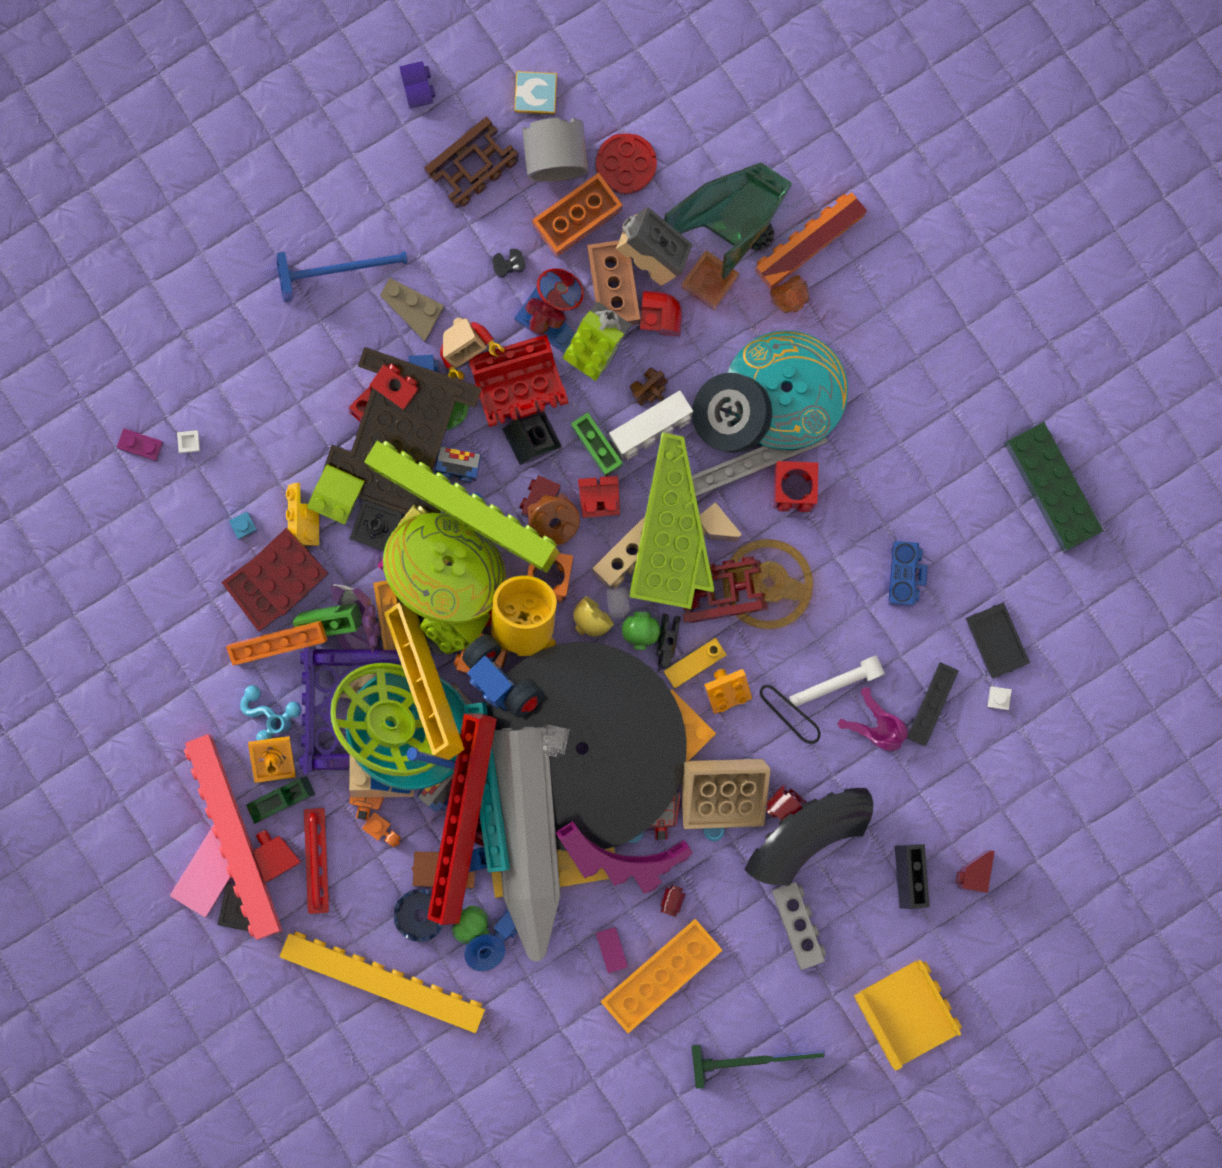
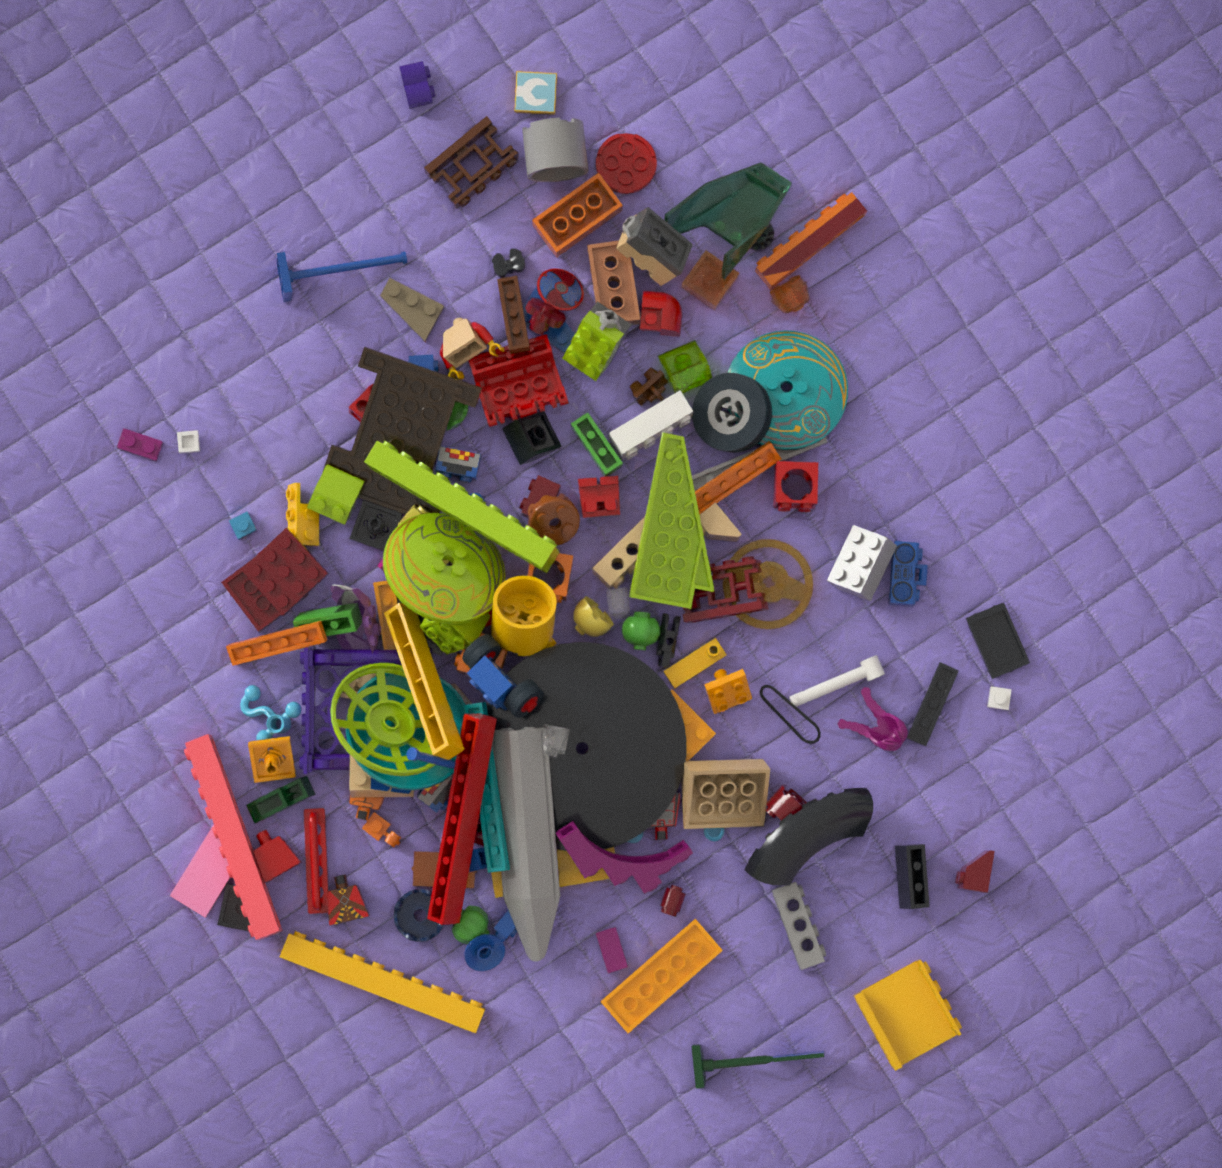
(345, 902): none -> torso
(382, 384): red brick -> none
(513, 314): none -> reddish brown plate
(685, 367): none -> clear neon green slope
(736, 476): none -> orange plate
(861, 563): none -> brick
(1053, 487): dark green brick -> none

